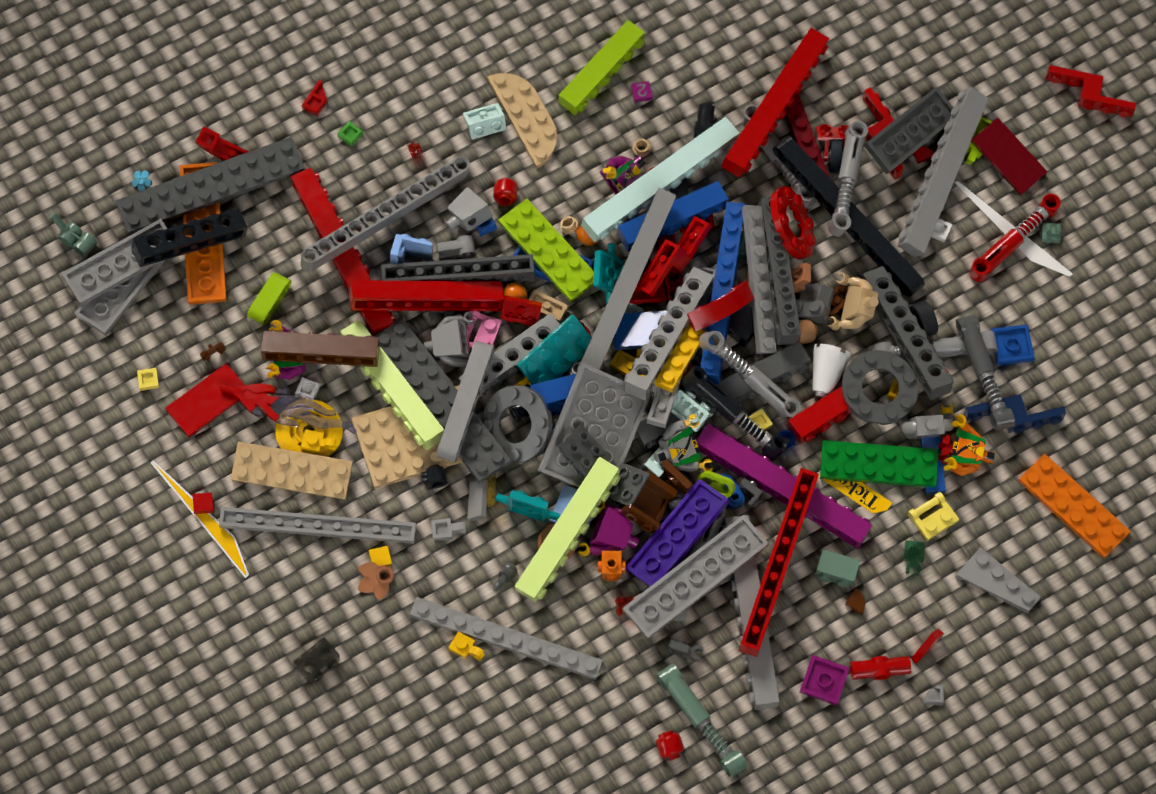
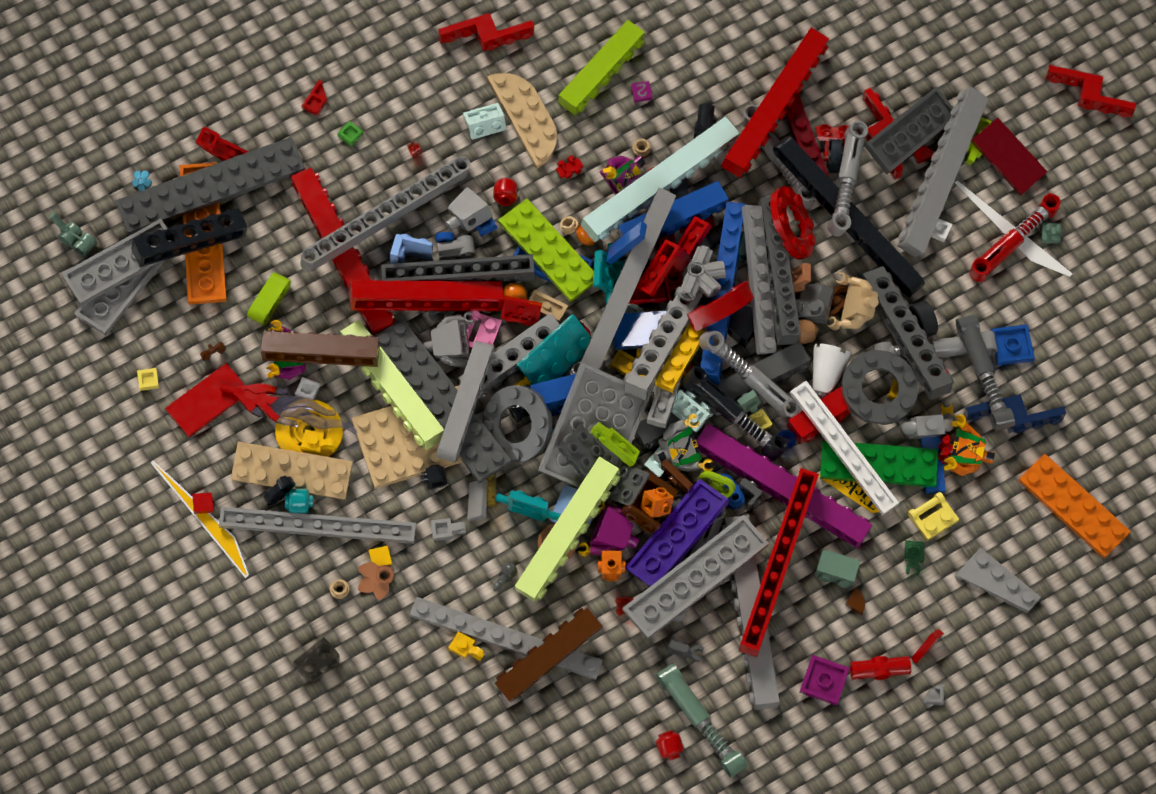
(279, 490): none -> black plate
(298, 501): none -> teal head
(339, 583): none -> tan plate
(444, 237): none -> blue tile
(486, 32): none -> red bracket
(548, 655): none -> reddish brown brick
(568, 169): none -> red piece
(616, 443): none -> lime hinge
(626, 242): none -> blue tile
(657, 502): none -> orange brick
(705, 279): none -> light grey piece
(749, 402): none -> sand green plate
(844, 448): none -> white plate

